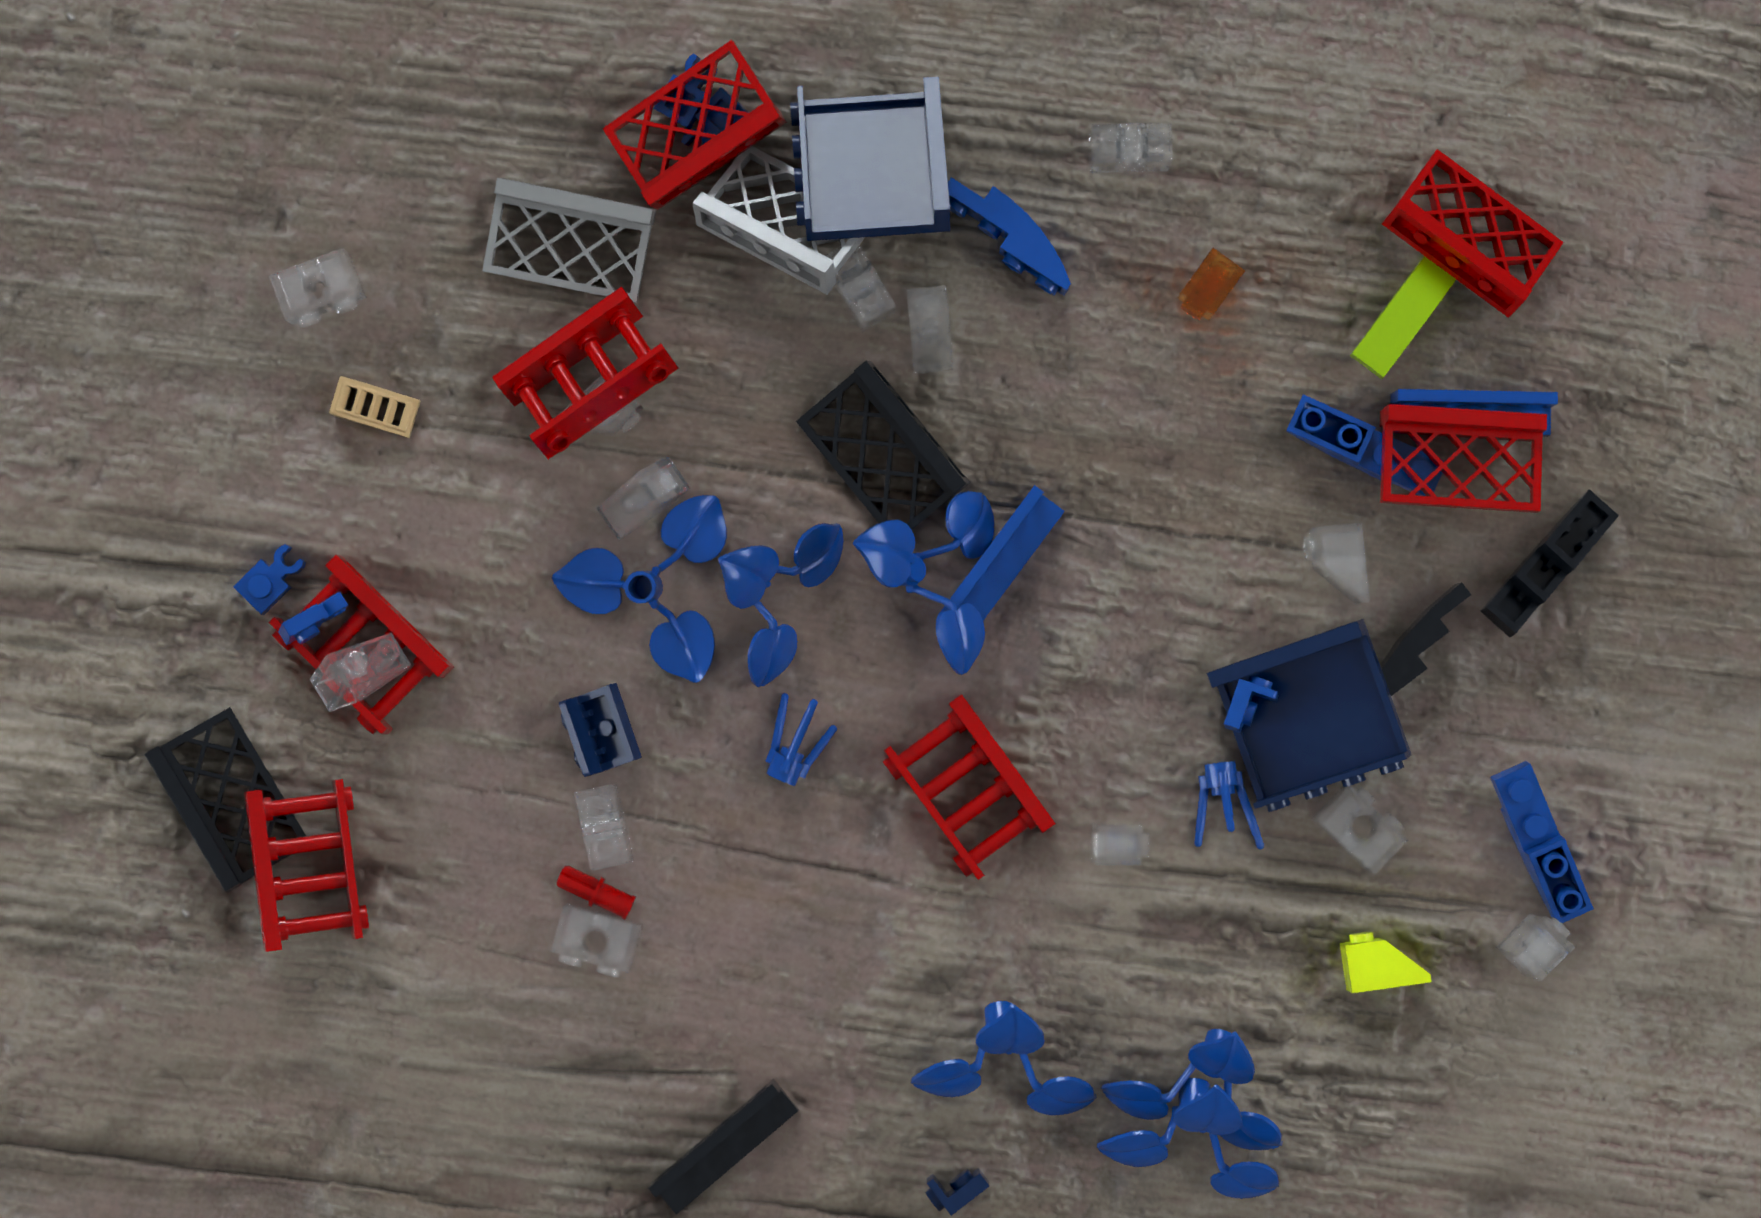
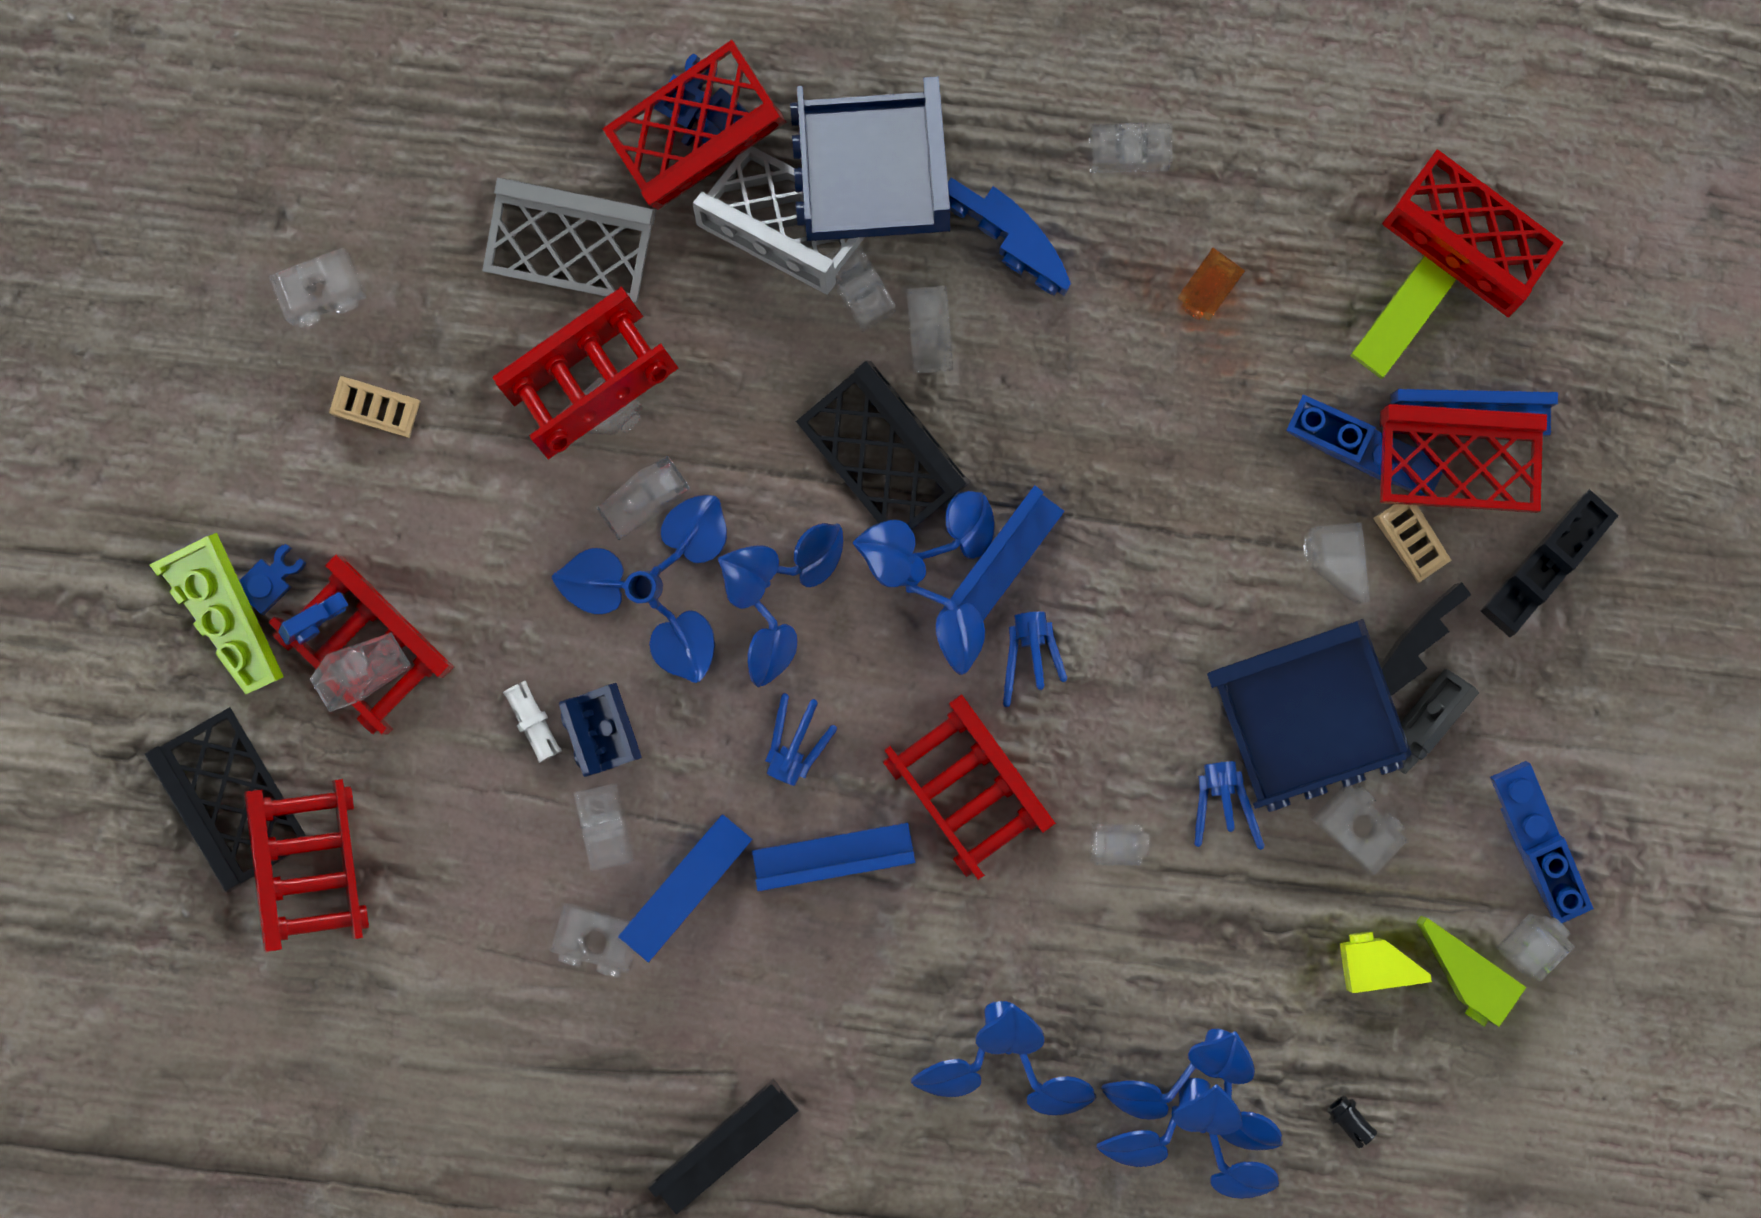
(214, 596): none -> lime wing
(532, 721): none -> white pin
(595, 891): red axle -> none
(685, 888): none -> blue slope
(833, 856): none -> blue fence
(964, 1189): dark blue bracket -> none
(1032, 631): none -> blue plant
(1242, 708): blue bracket -> none
(1351, 1121): none -> black pin
(1384, 520): none -> tan slope
(1435, 715): none -> dark grey hinge
(1475, 980): none -> lime slope

